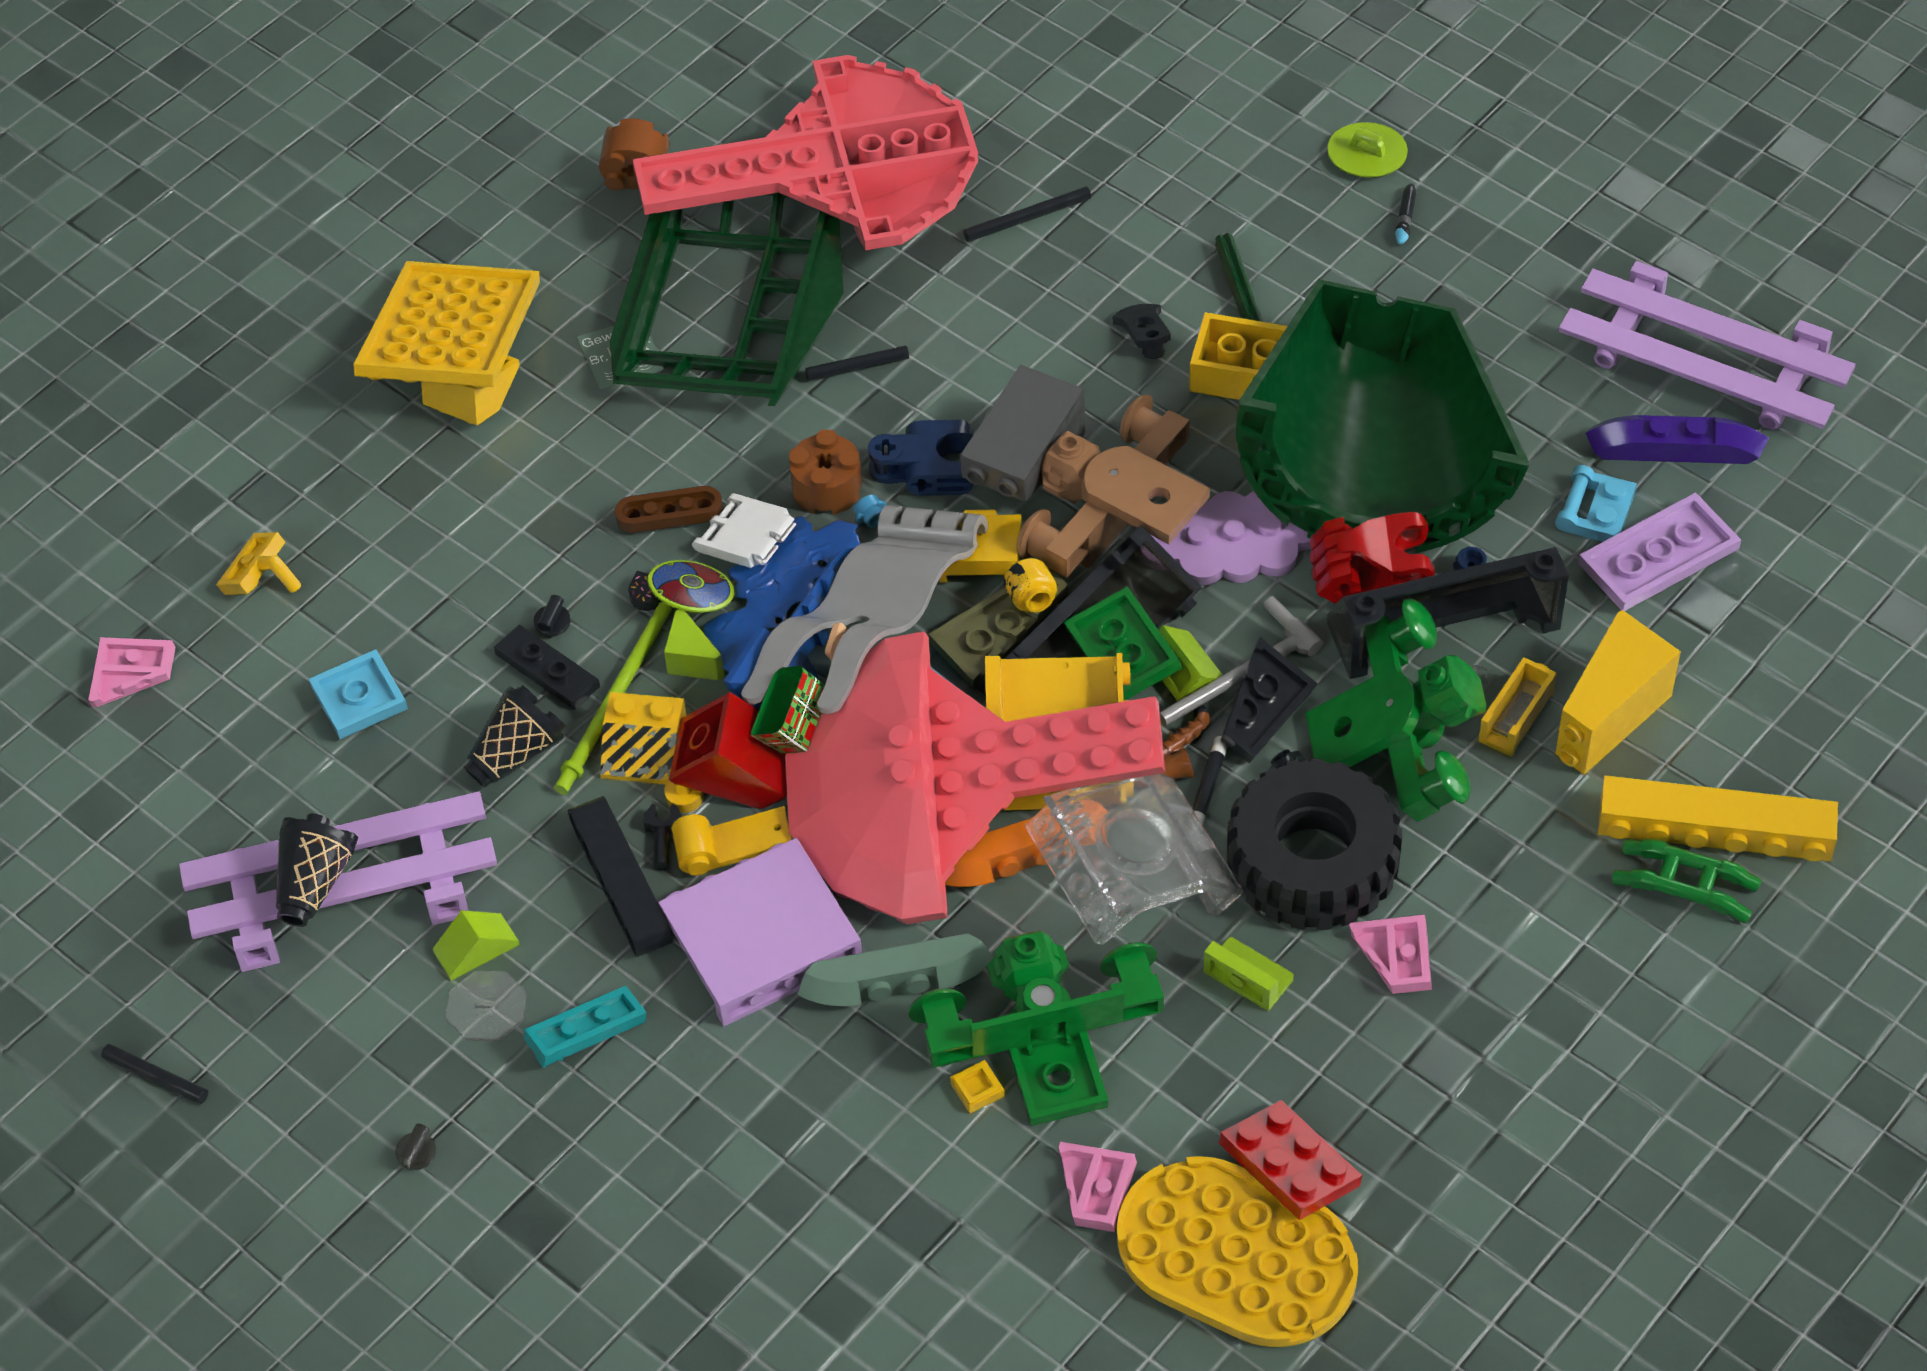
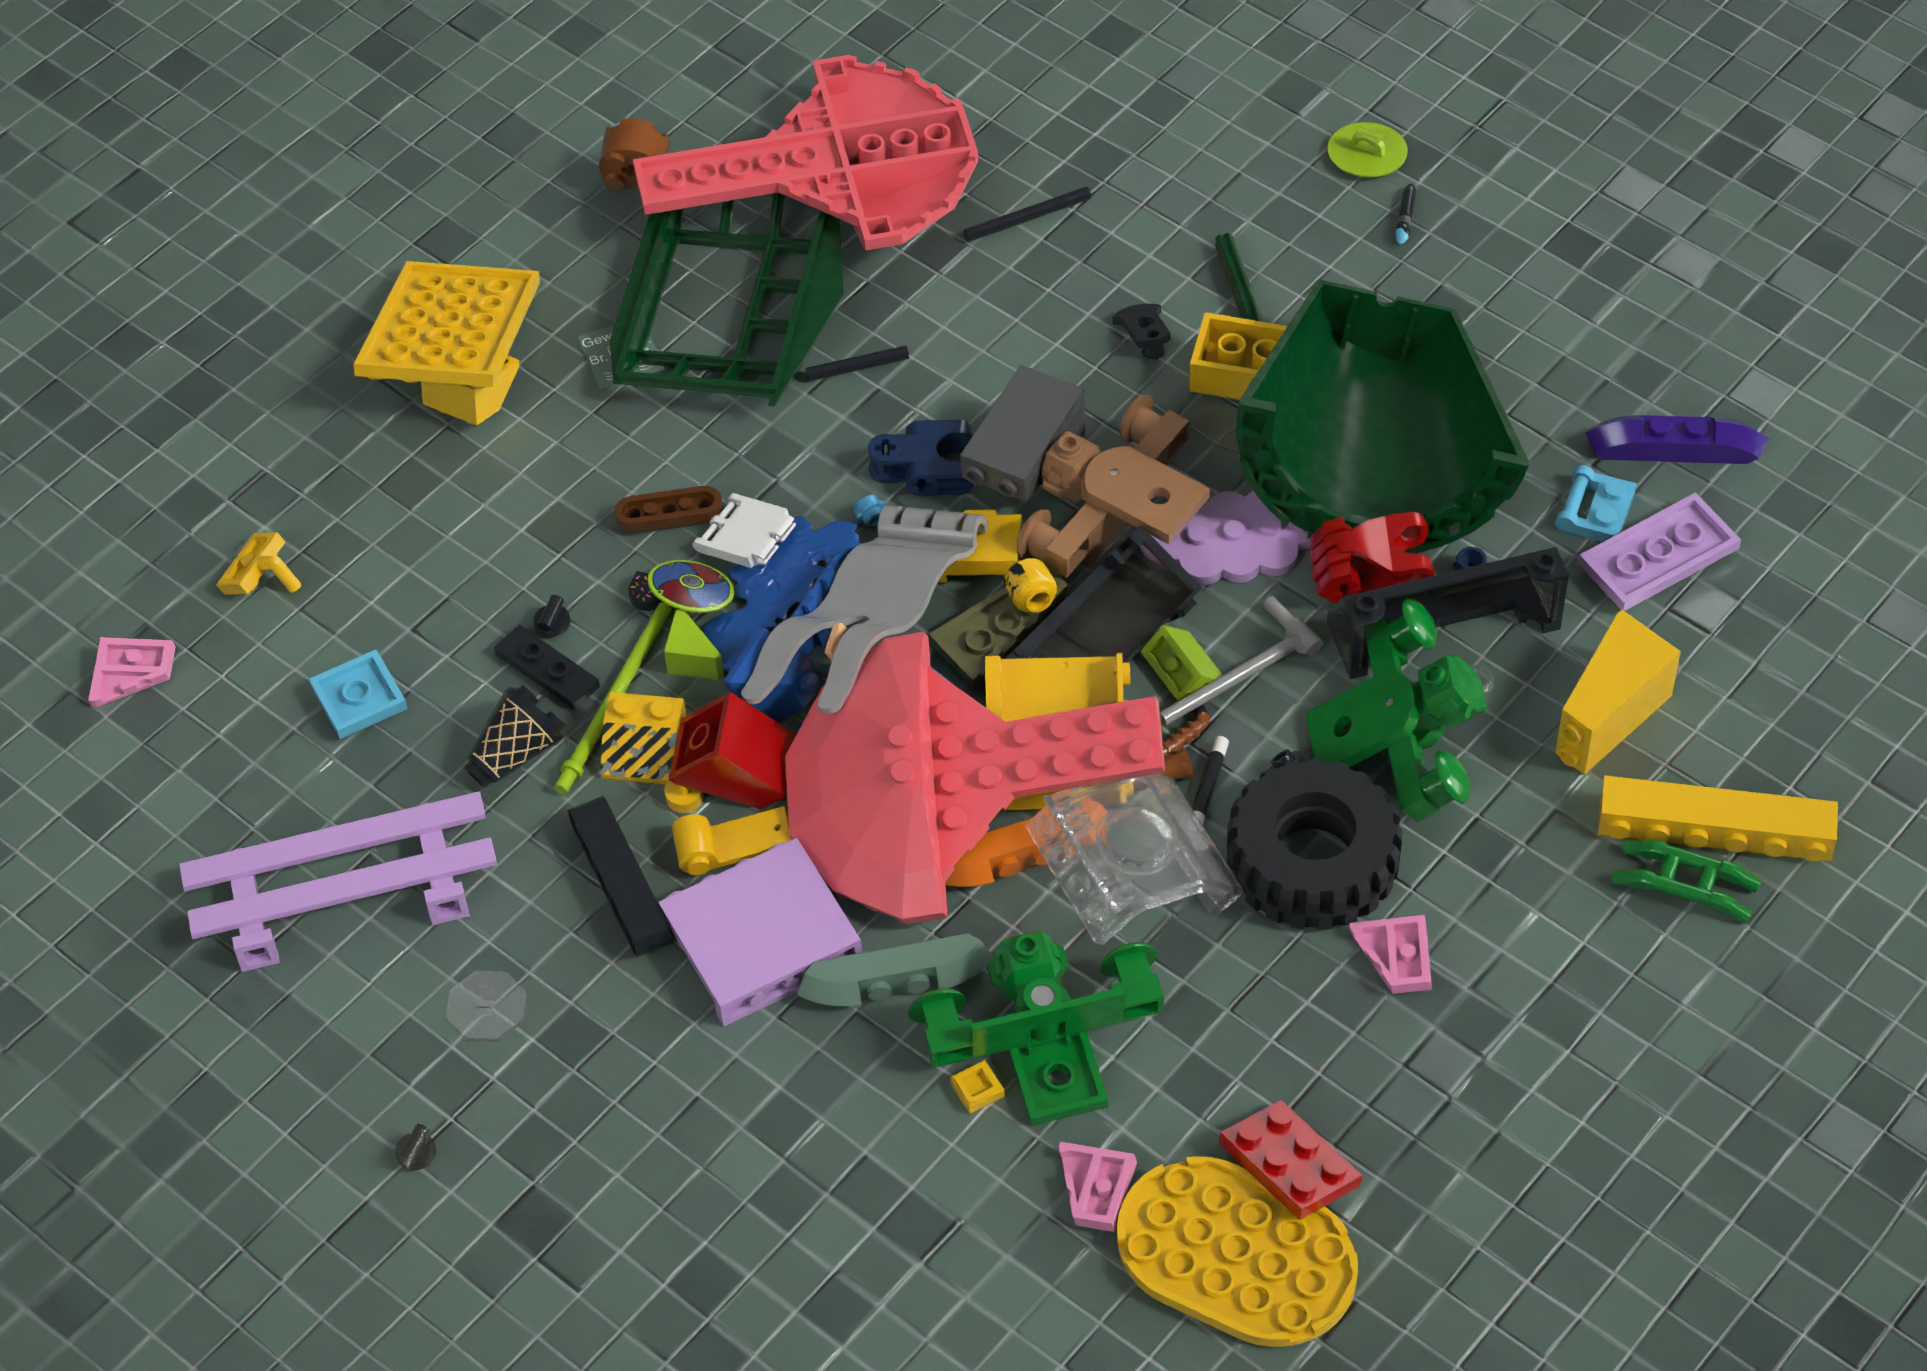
(154, 1073): black bar -> none
(309, 865): black cone -> none
(472, 941): lime slope -> none
(584, 1026): teal hinge -> none
(662, 833): black bar -> none
(789, 710): piece -> none
(825, 473): dark orange brick -> none
(1125, 628): green plate -> none
(1246, 972): lime panel -> none
(1265, 700): black wing -> none
(1517, 706): yellow window -> none
(1646, 296): lavender fence -> none

